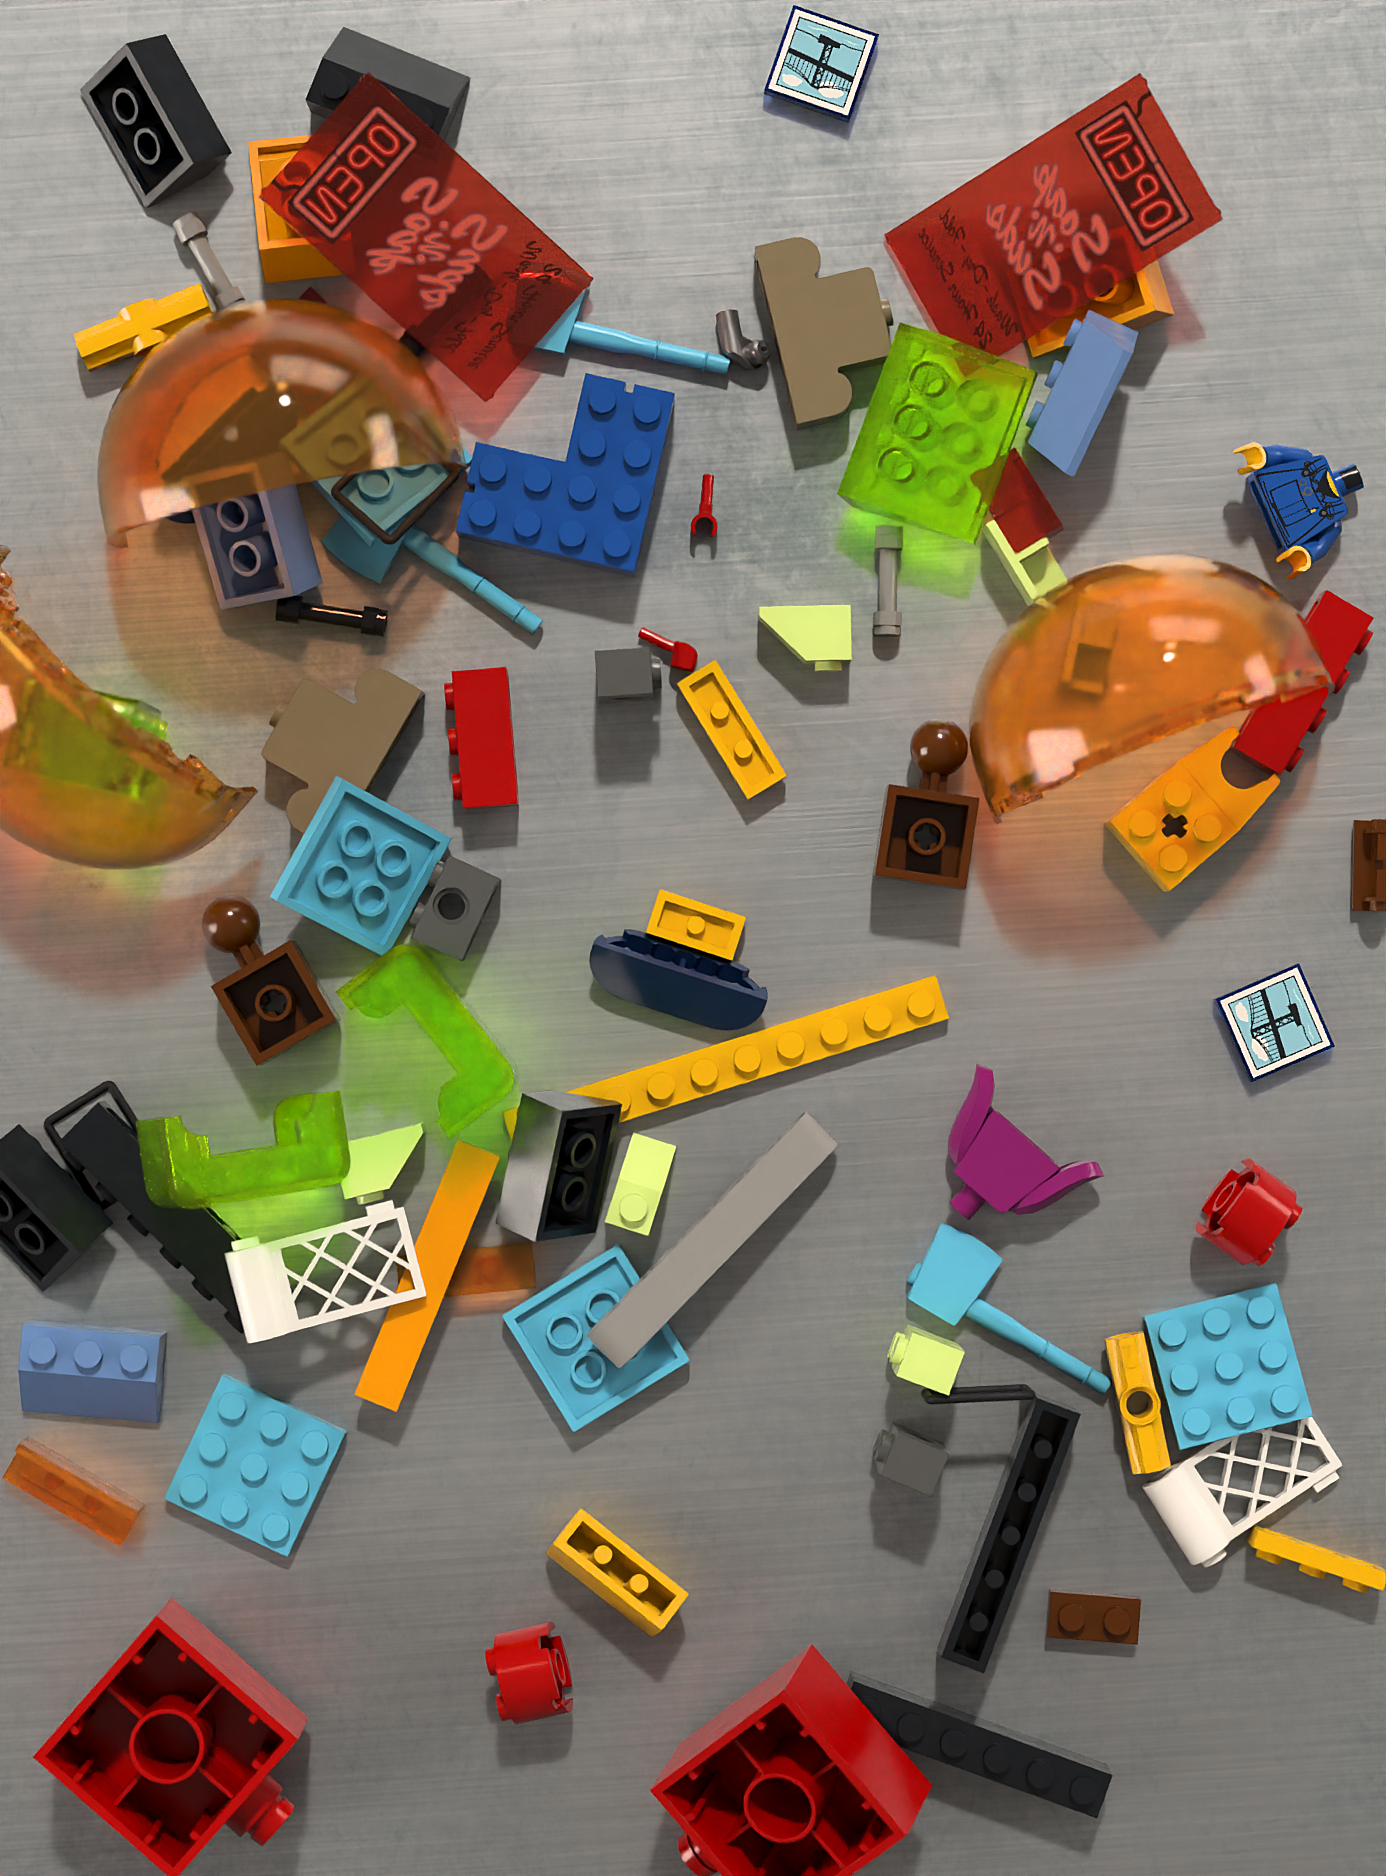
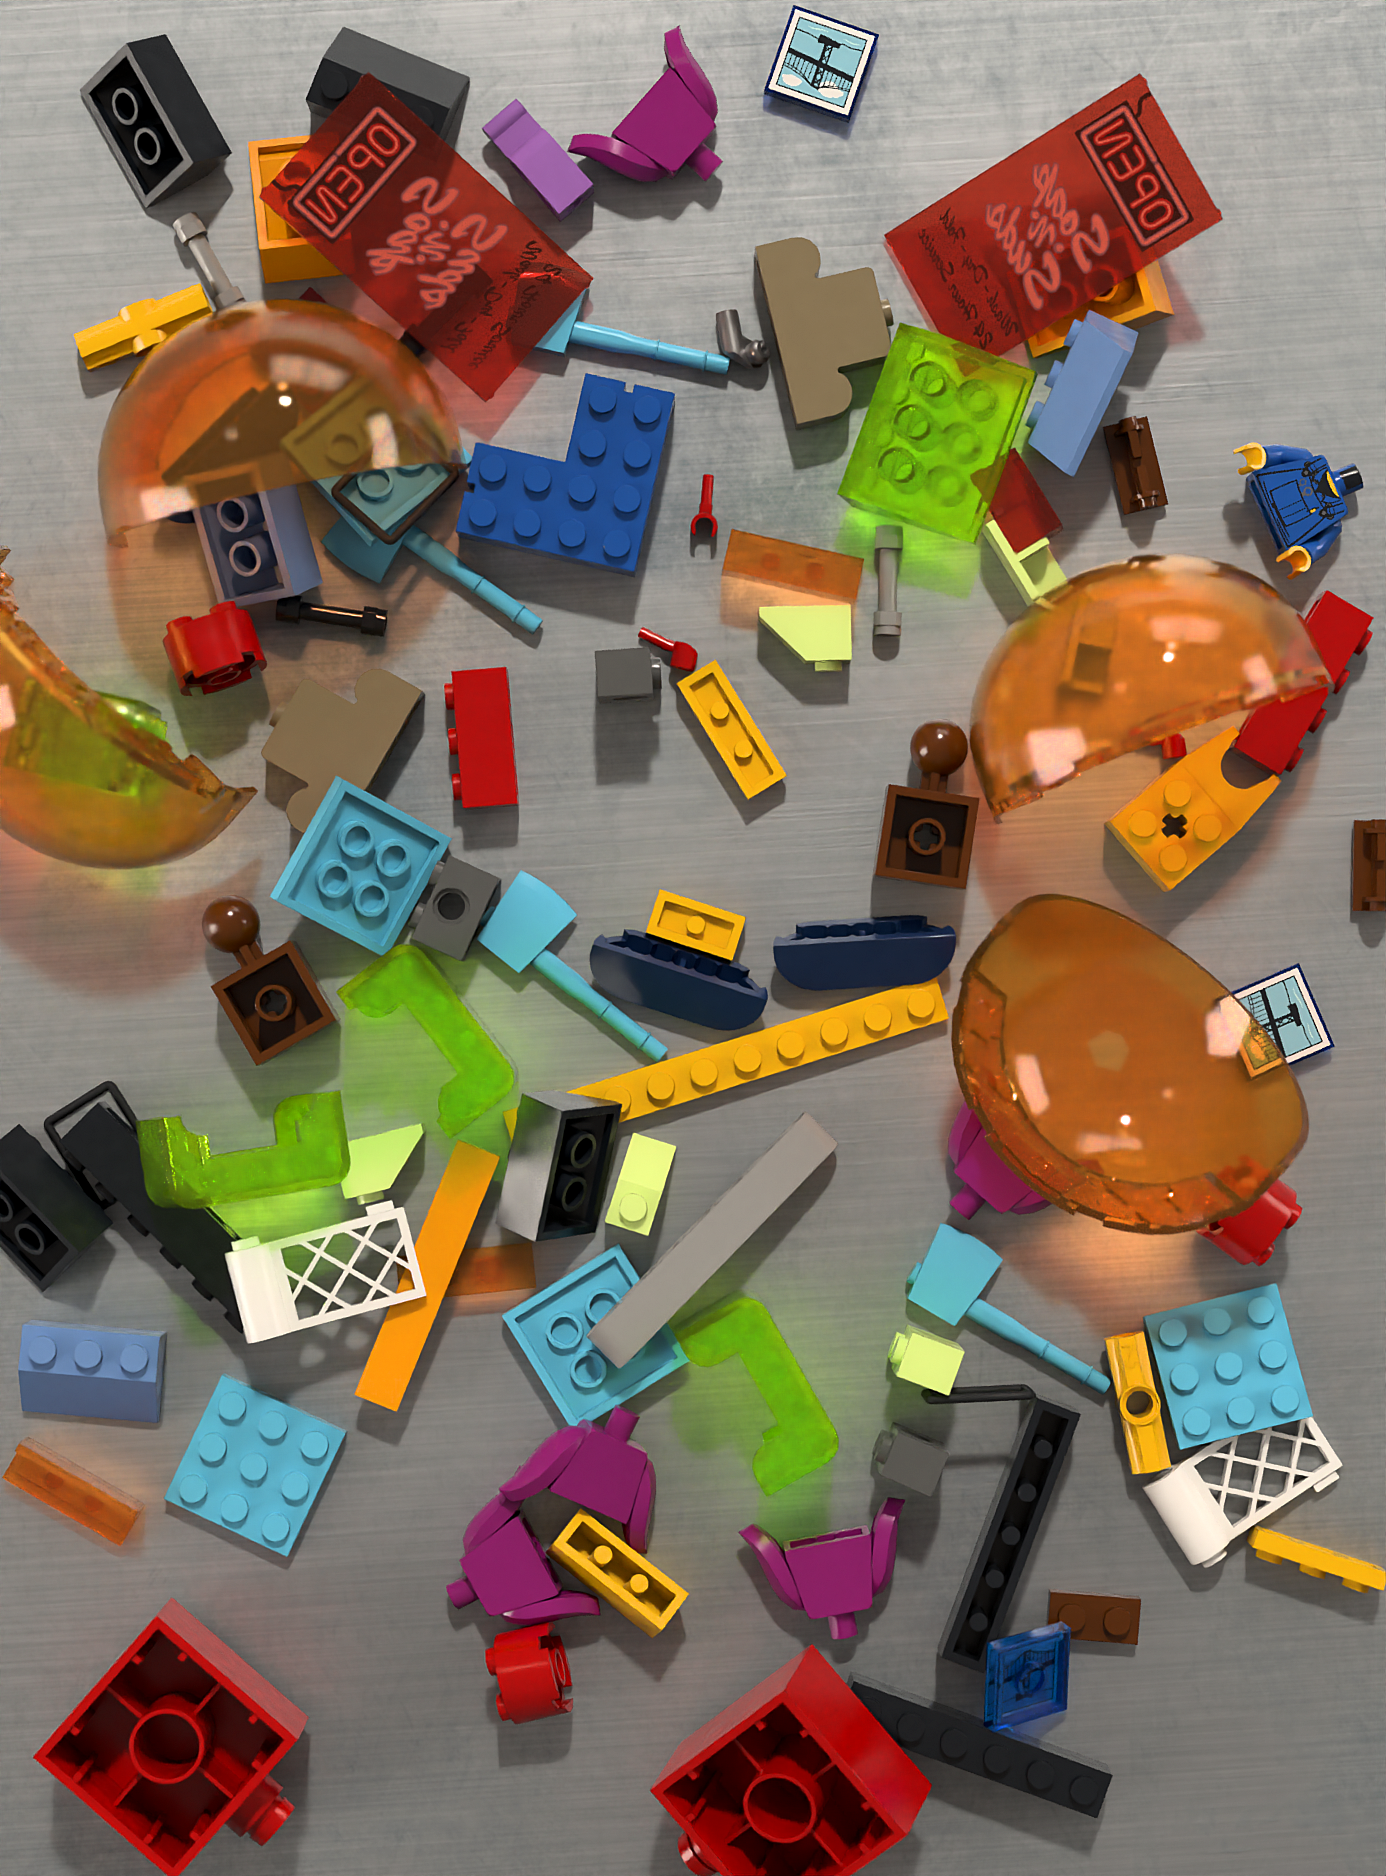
(213, 649): none -> red brick
(512, 1572): none -> magenta torso
(523, 928): none -> medium azure piece
(539, 160): none -> medium lavender piece
(597, 1470): none -> magenta torso
(664, 127): none -> magenta torso
(792, 566): none -> clear orange panel
(804, 1430): none -> clear neon green windscreen
(831, 1570): none -> magenta torso
(864, 952): none -> dark blue brick
(1027, 1676): none -> clear blue tile
(1120, 1071): none -> clear orange windscreen
(1135, 465): none -> reddish brown hinge
(1172, 746): none -> red hand

